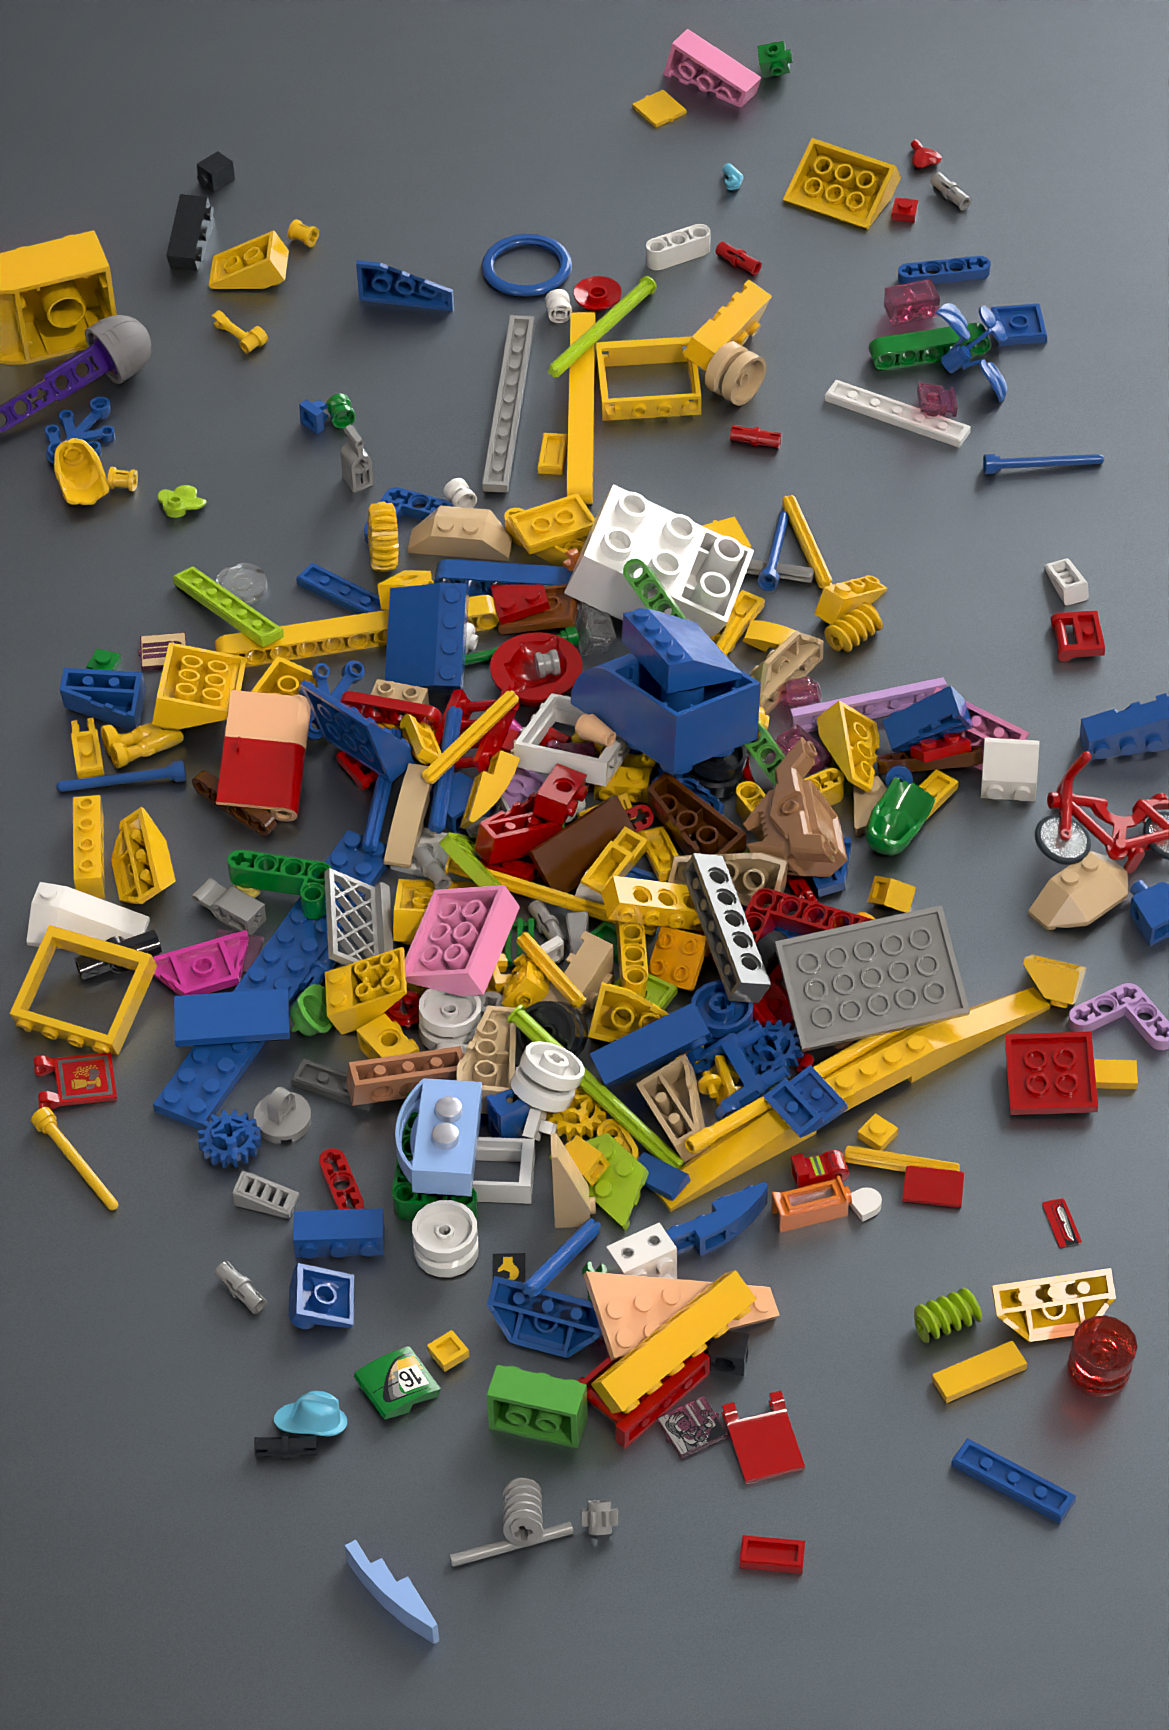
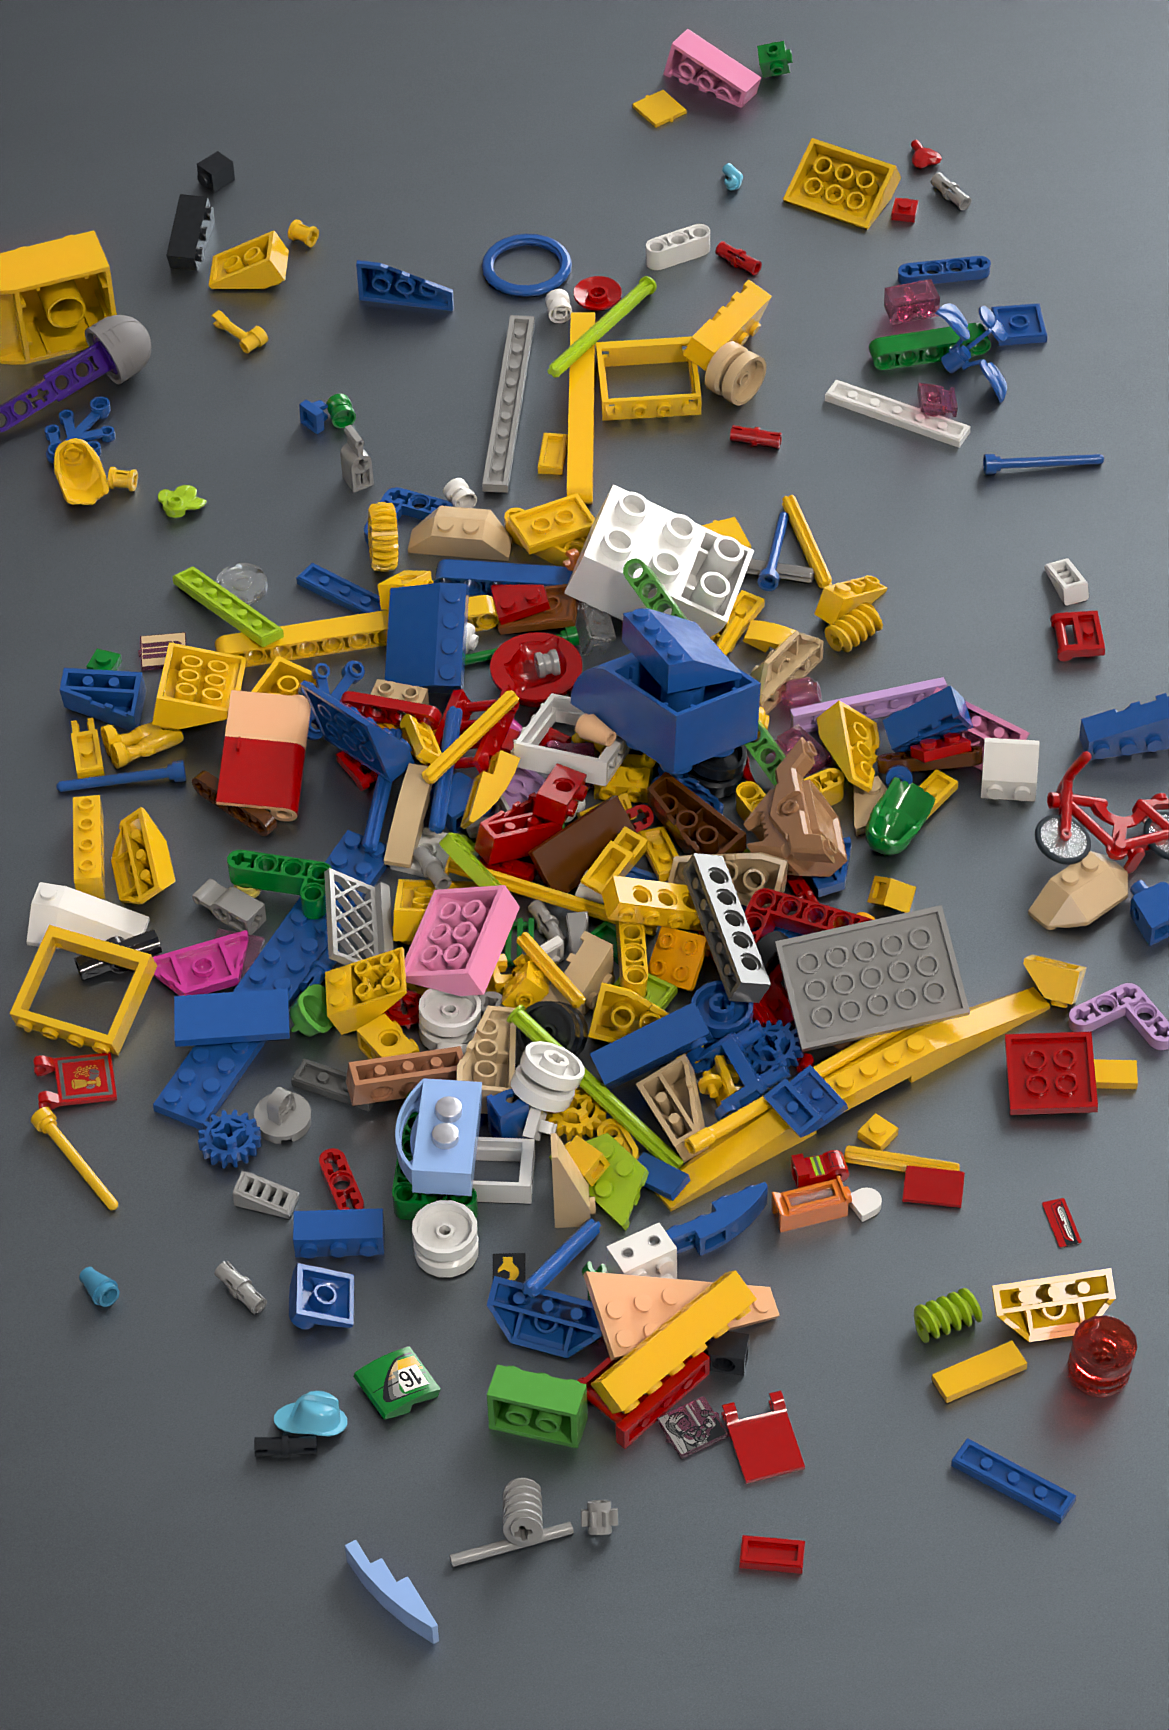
(100, 1287): none -> dark azure cone
(448, 1350): yellow plate -> none

